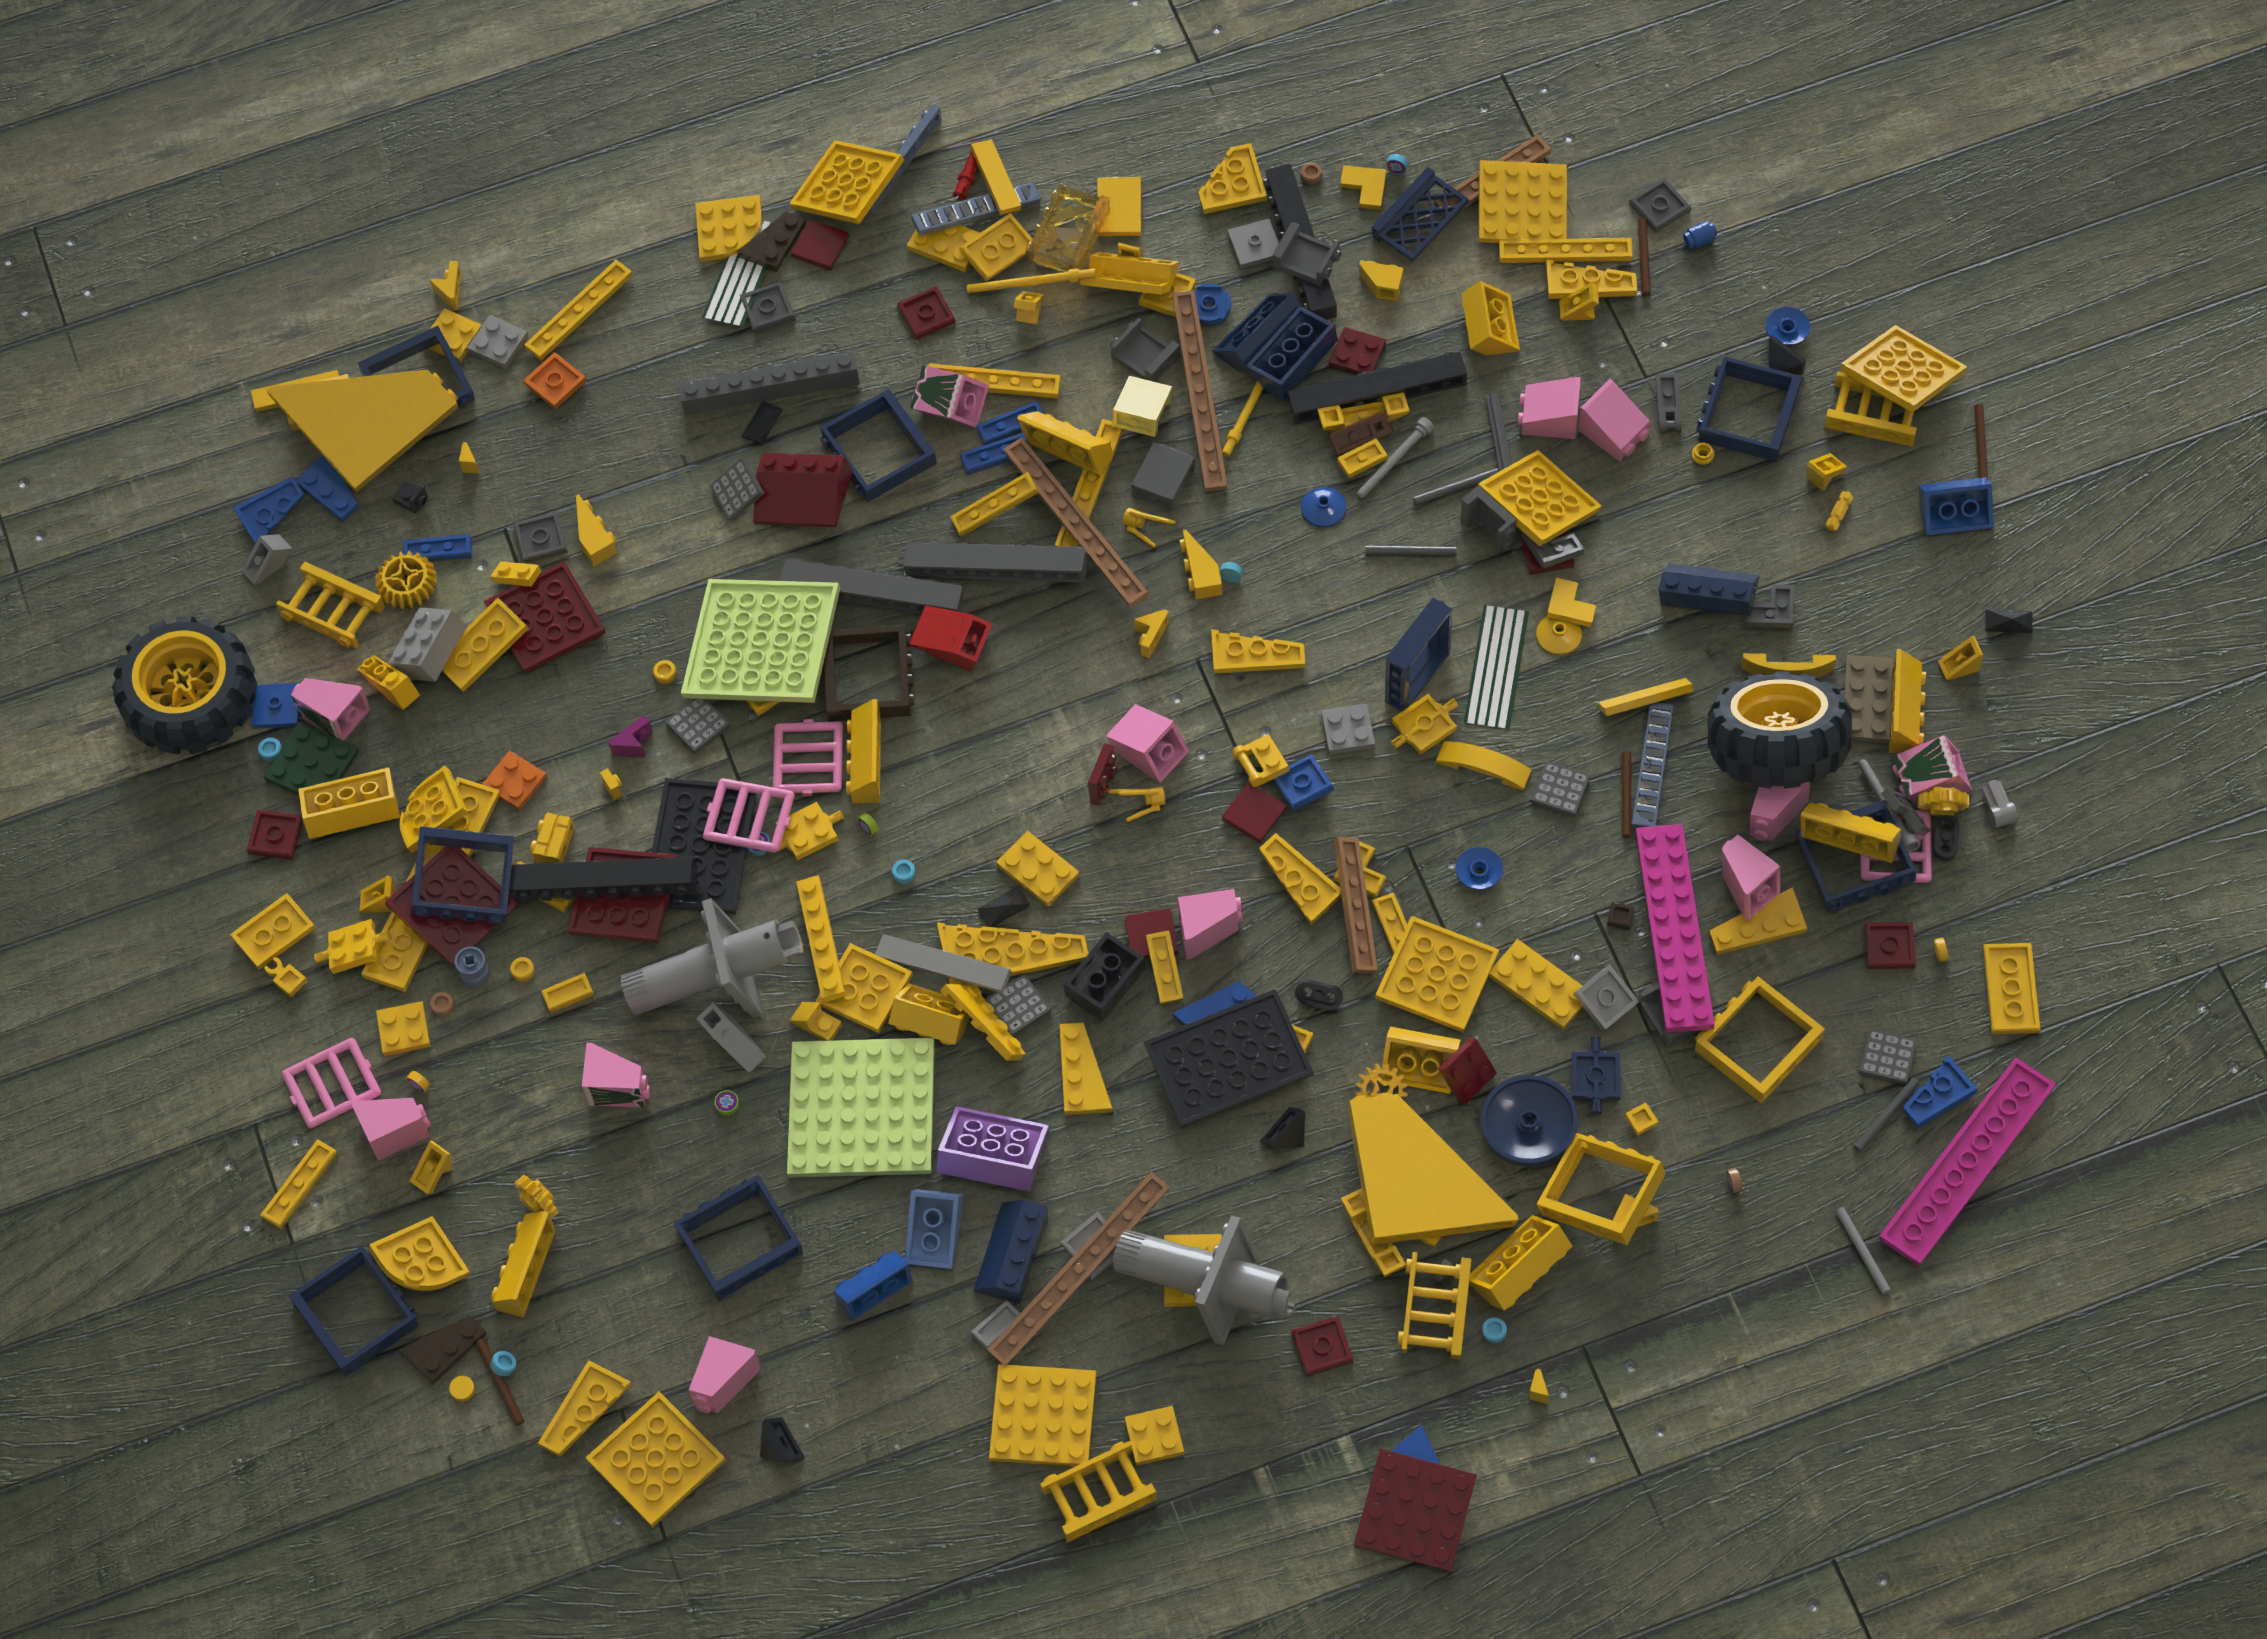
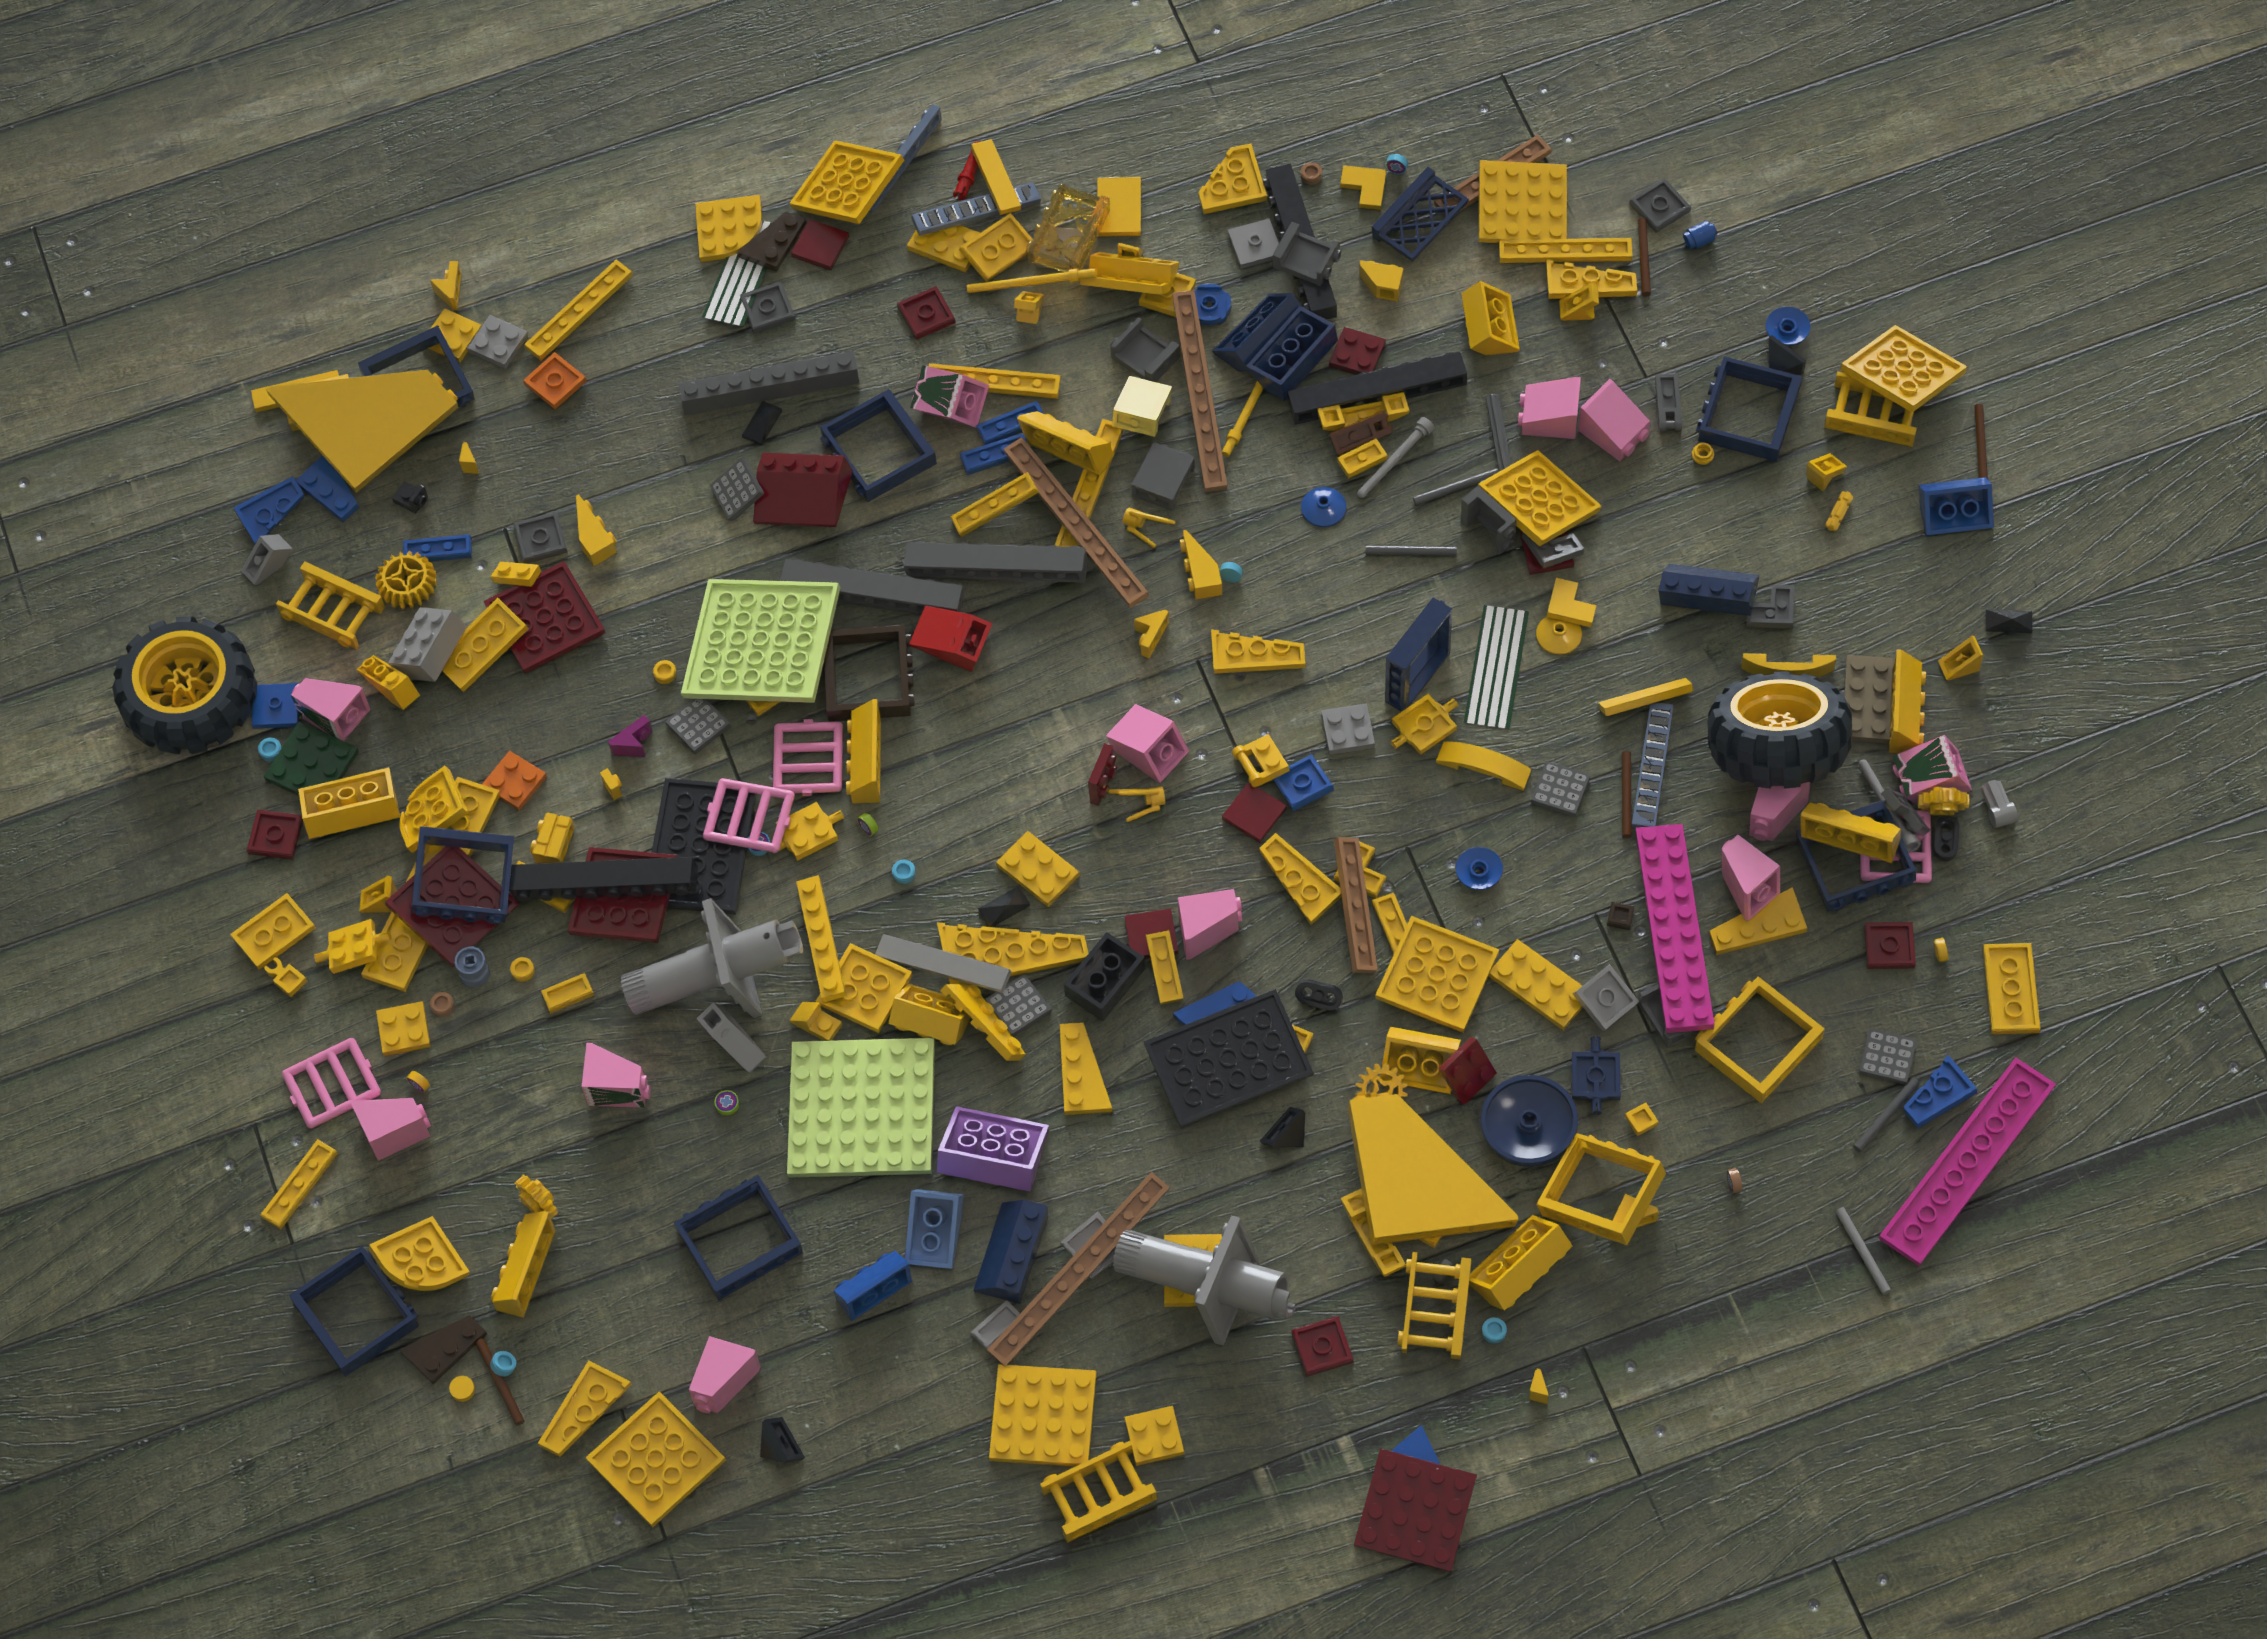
(430, 1167): yellow slope -> none

